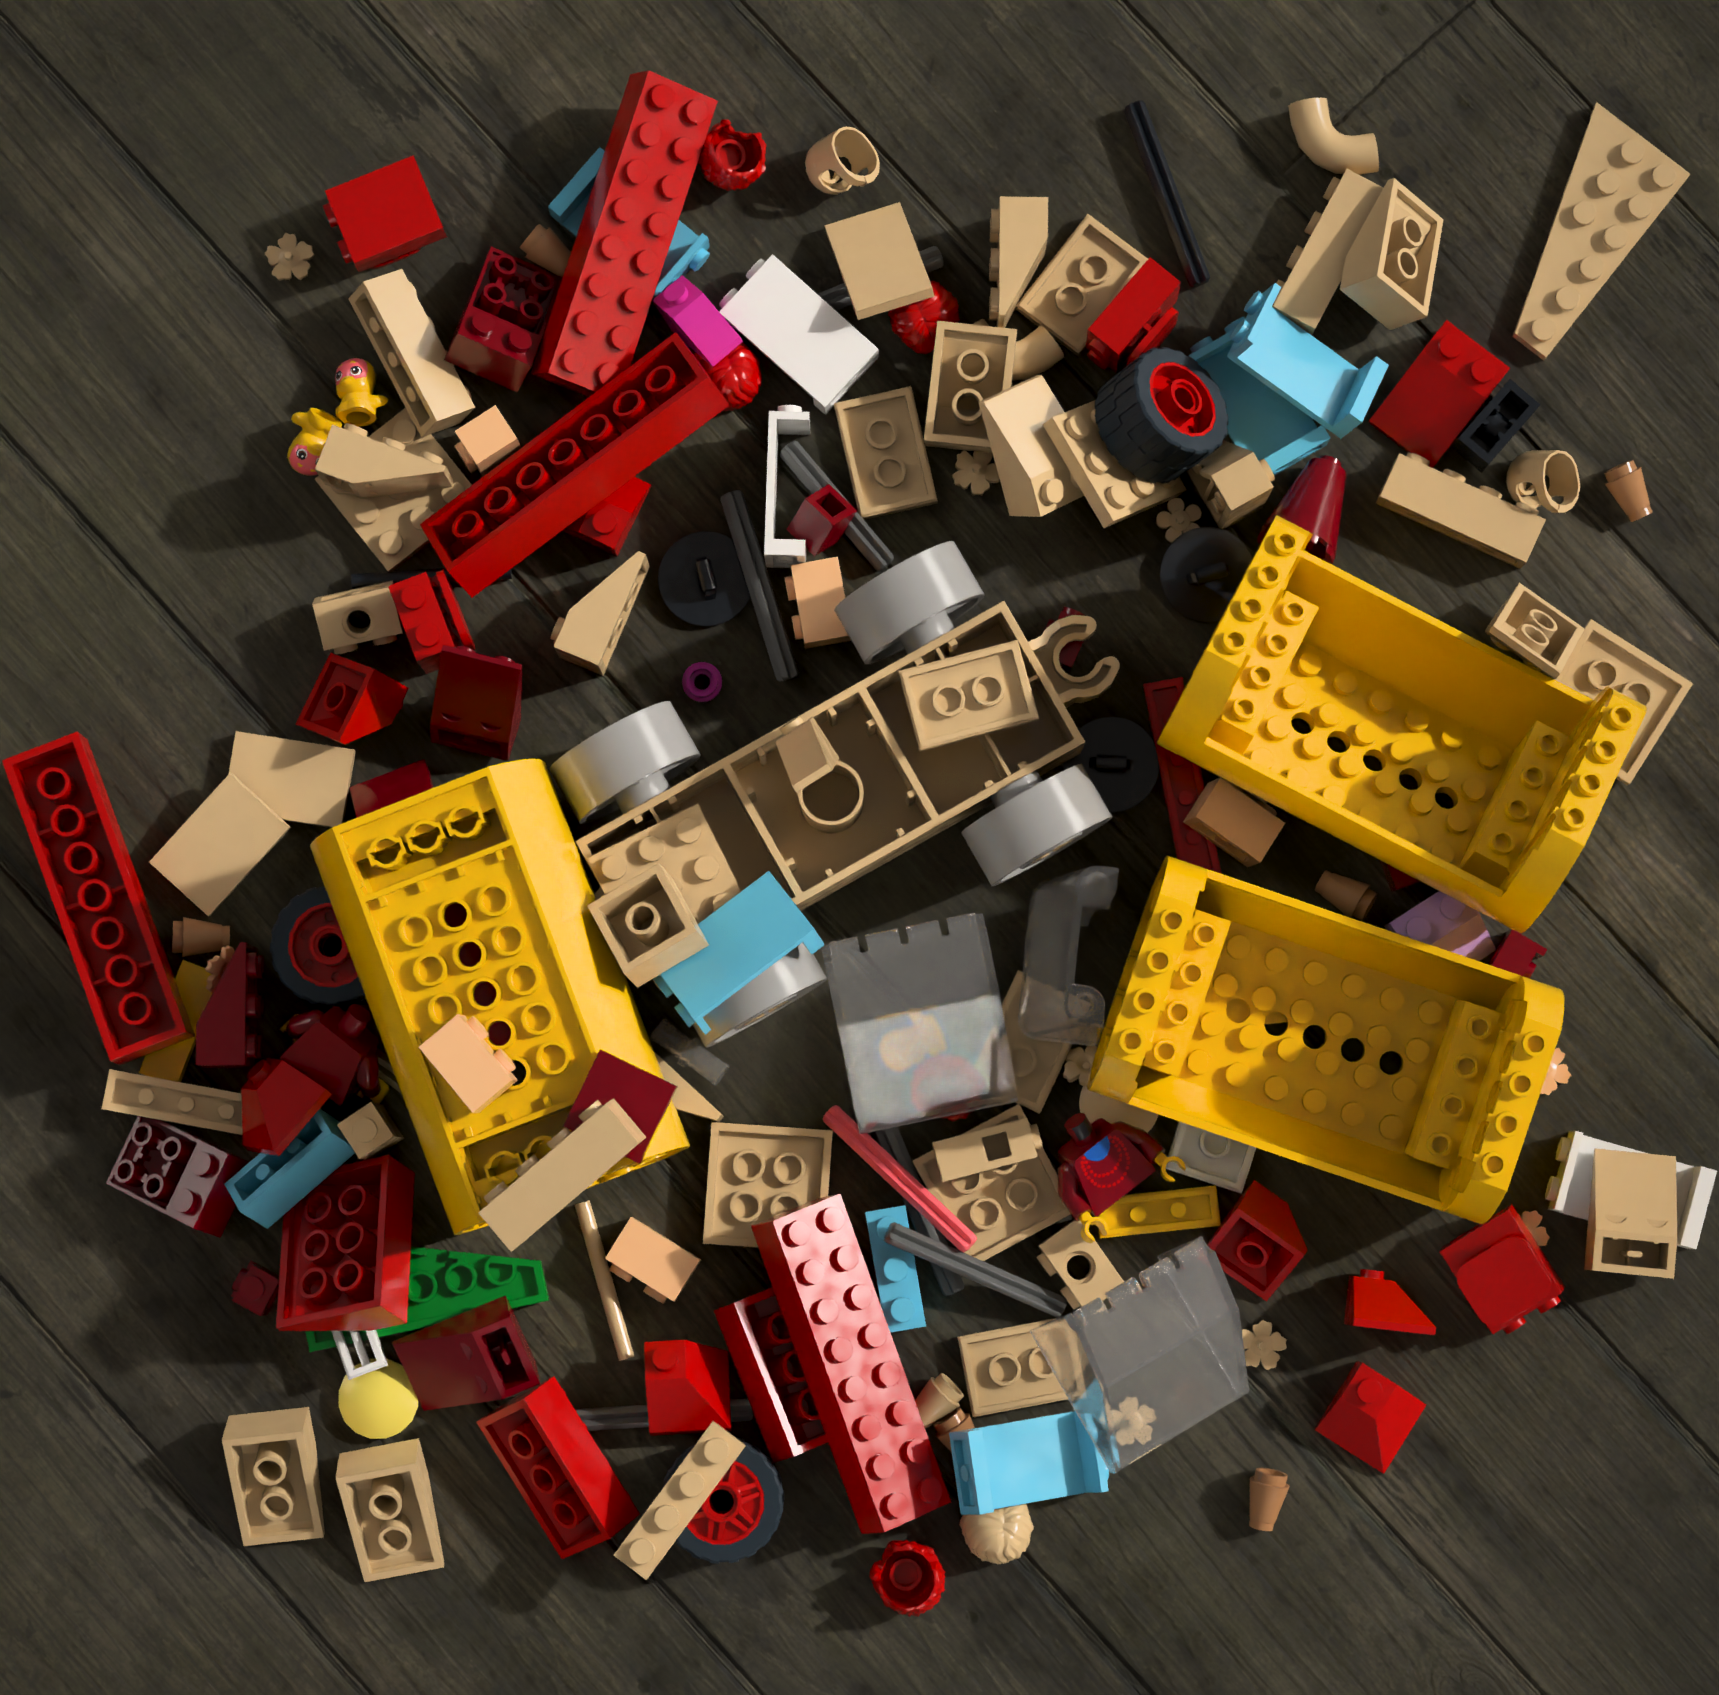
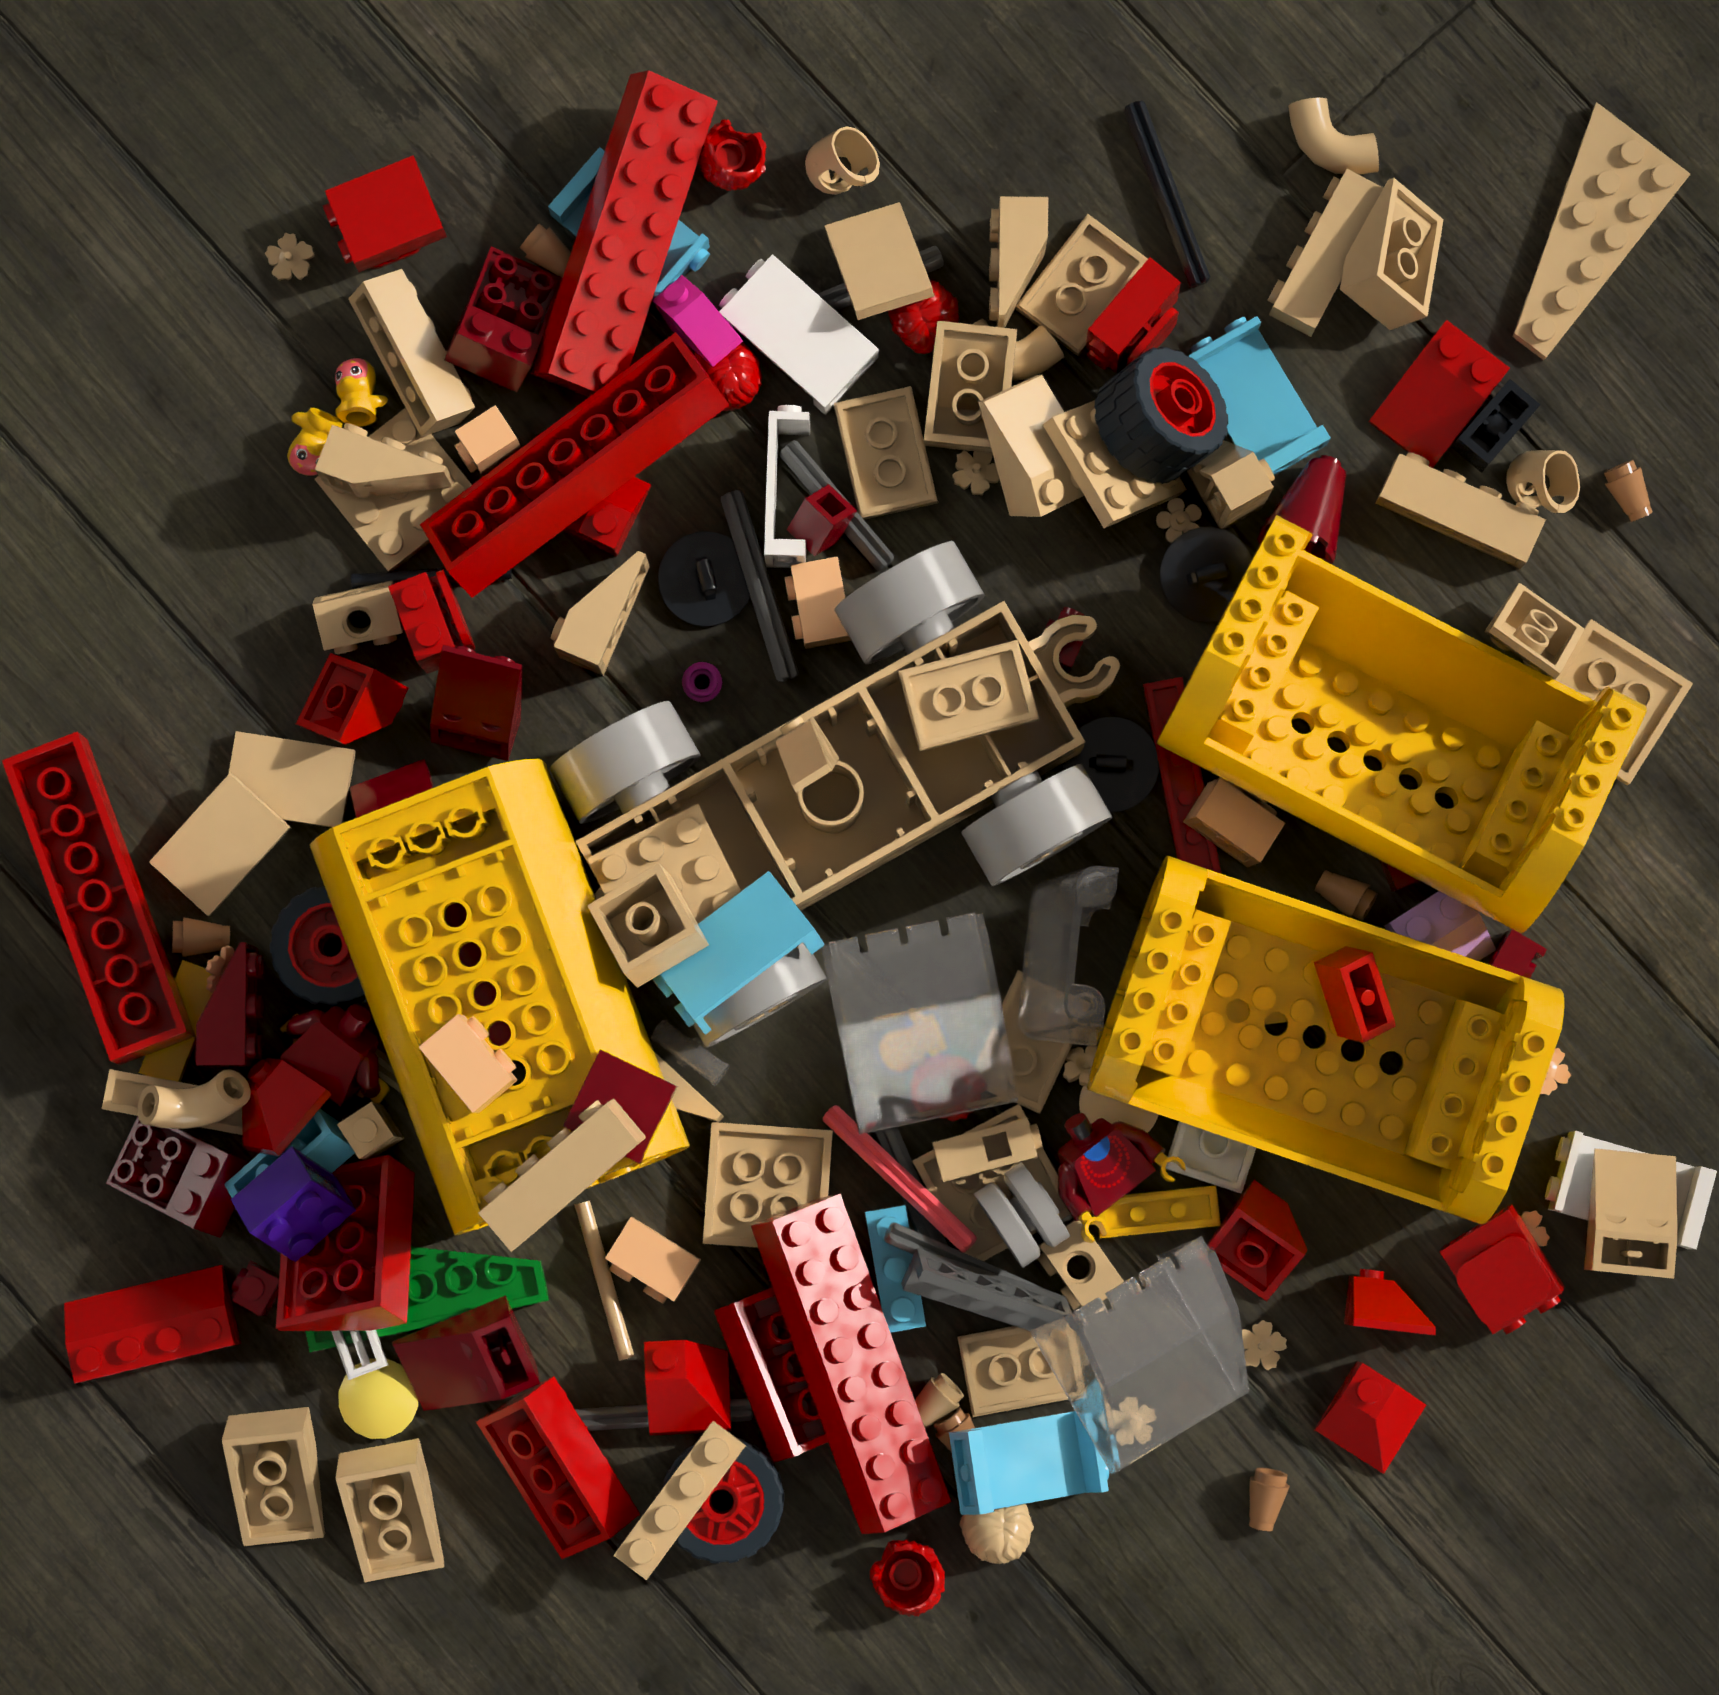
(149, 1324): none -> red slope
(195, 1105): none -> tan cylinder
(293, 1204): none -> dark purple piece
(982, 1291): none -> dark grey fence
(1026, 1211): none -> light grey wheel
(1303, 367): medium azure panel -> none
(1355, 994): none -> red brick

